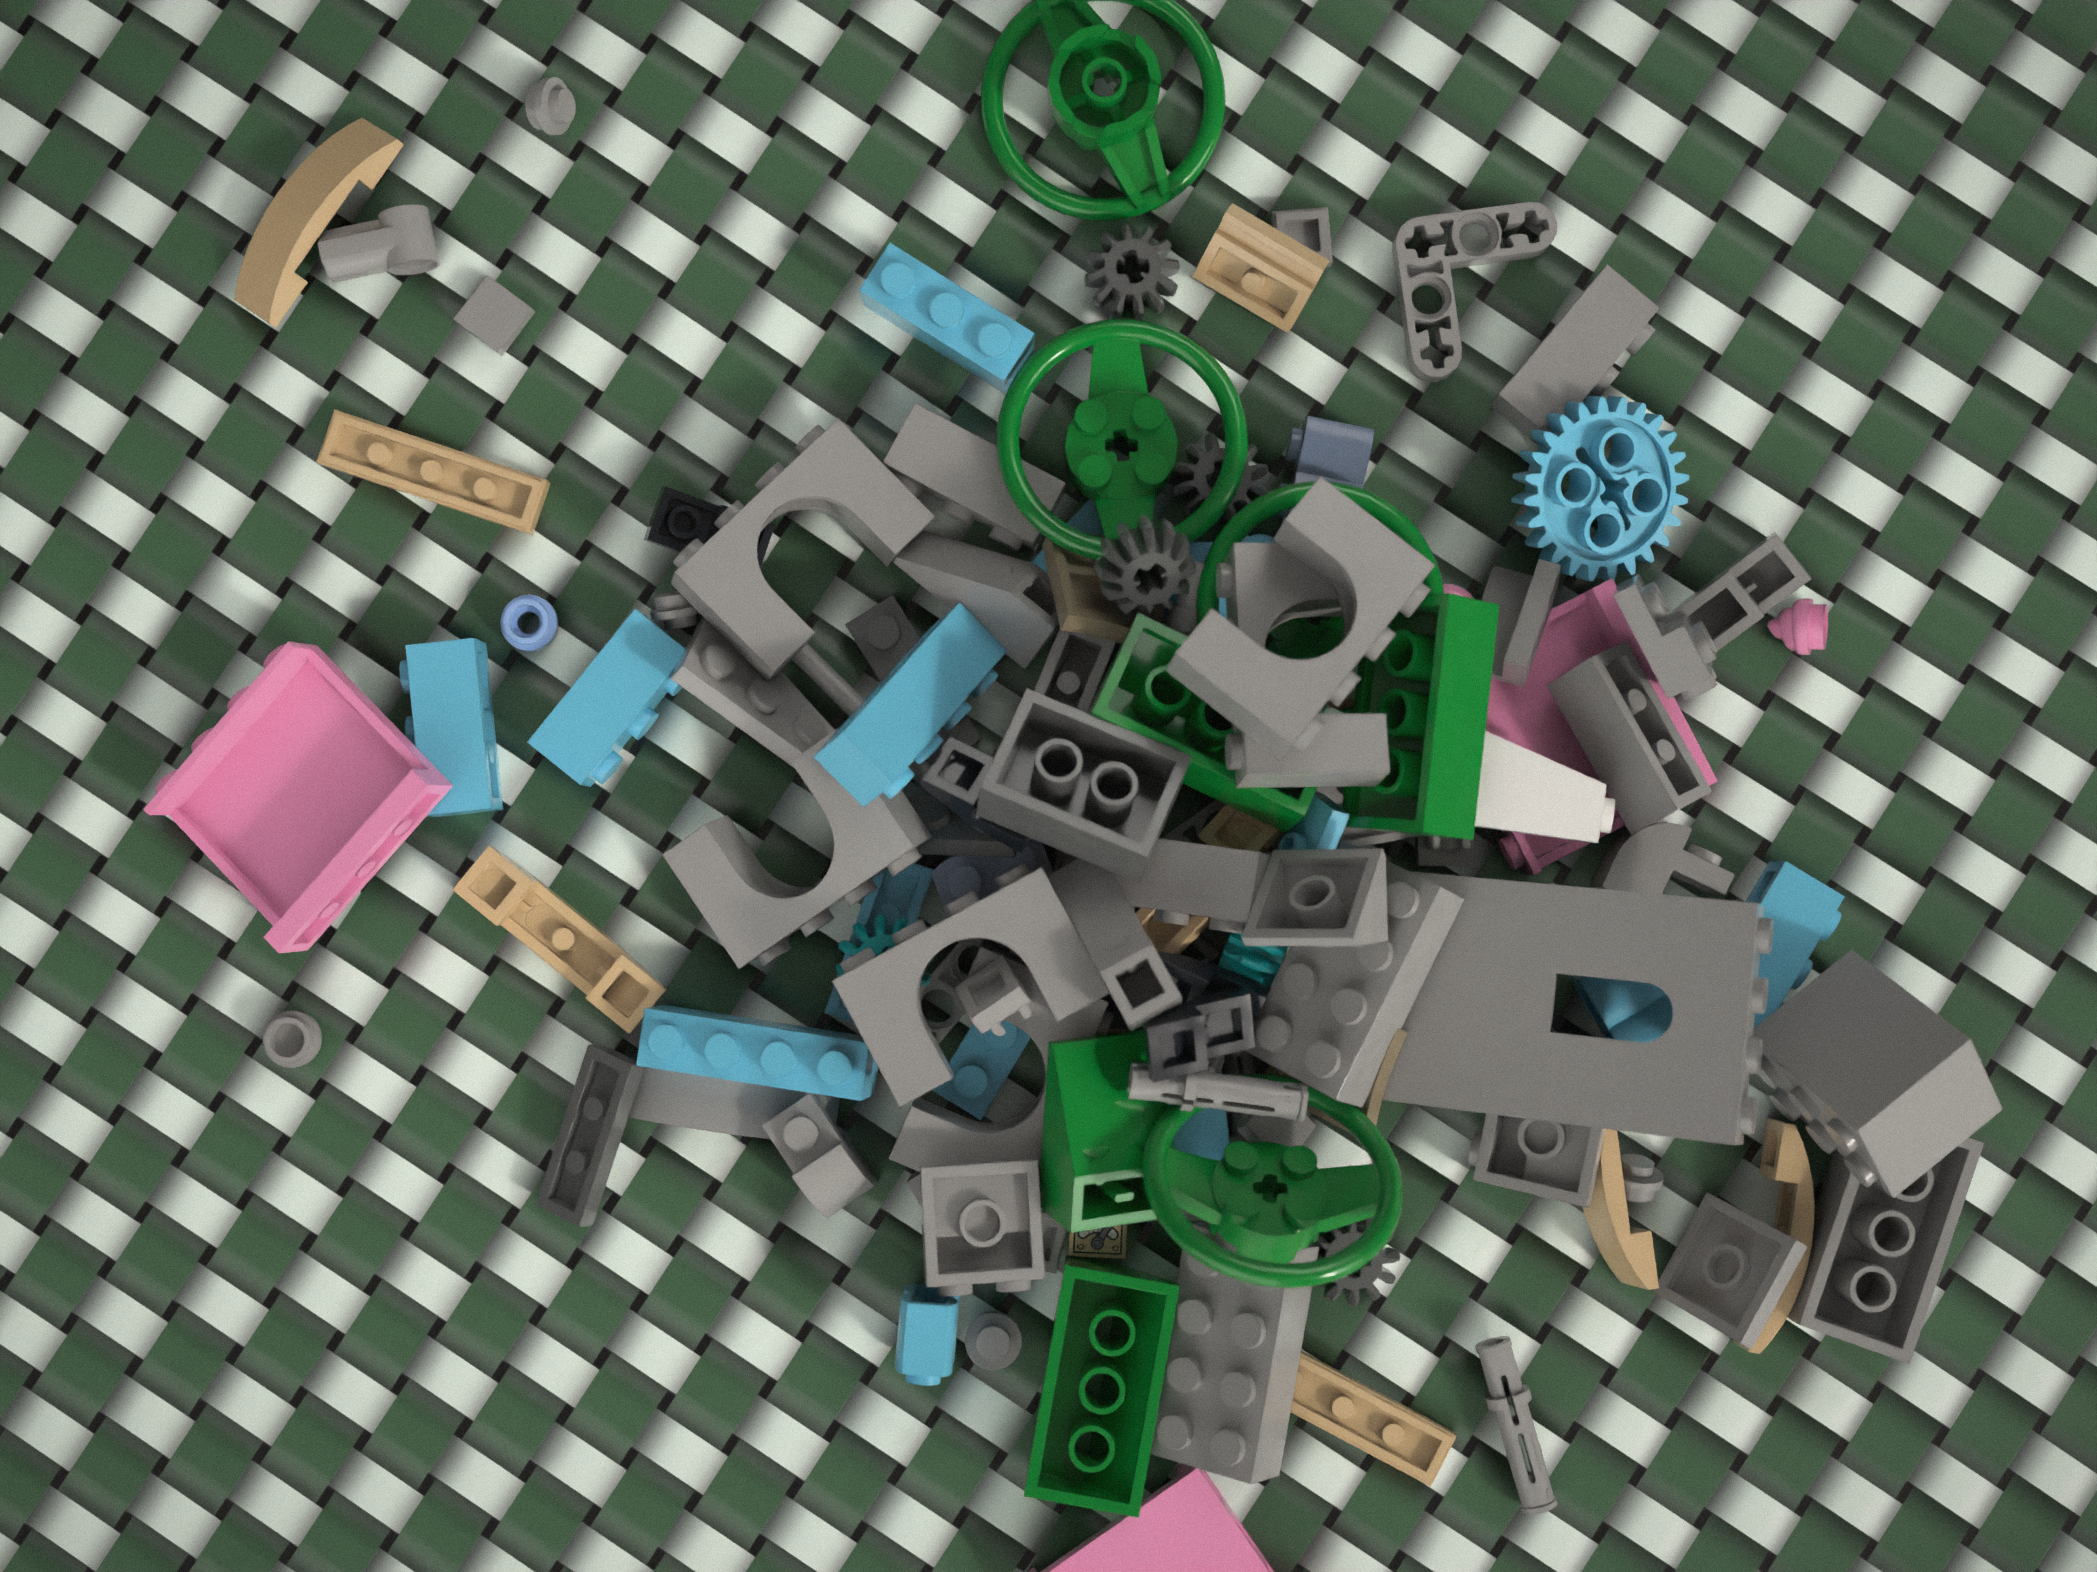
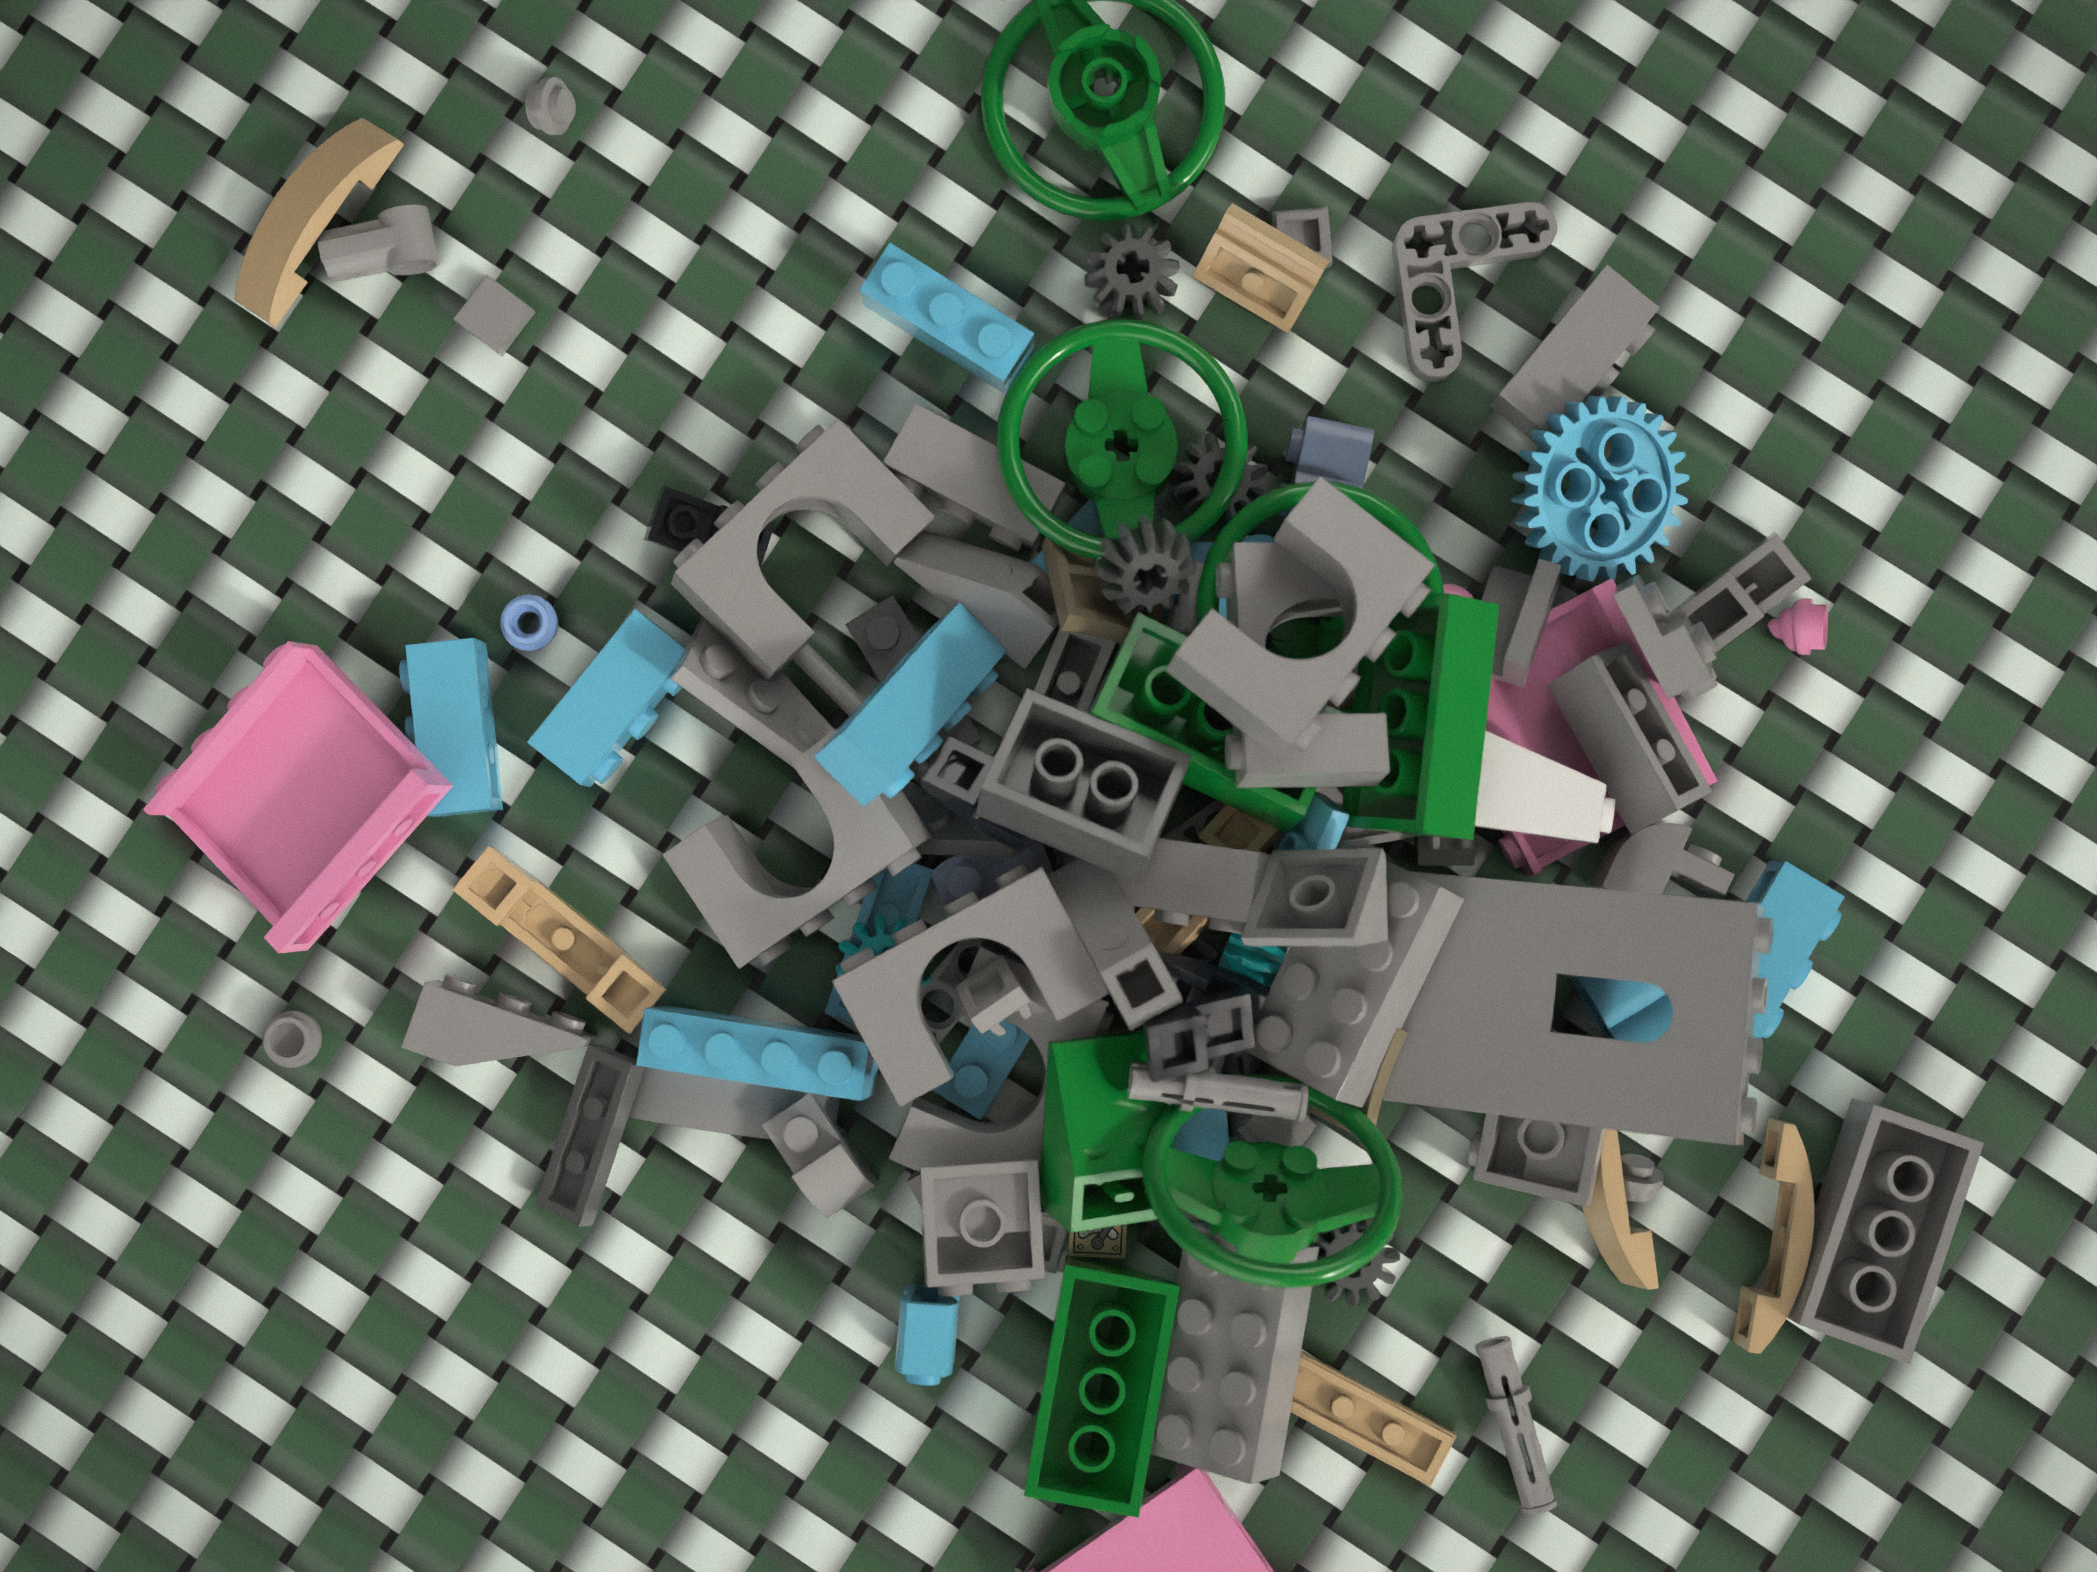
(433, 472): tan tile -> none
(469, 1028): none -> light grey slope
(673, 610): light grey plate -> none
(993, 1340): light grey plate -> none
(1730, 1270): light grey plate -> none
(1874, 1074): light grey container -> none

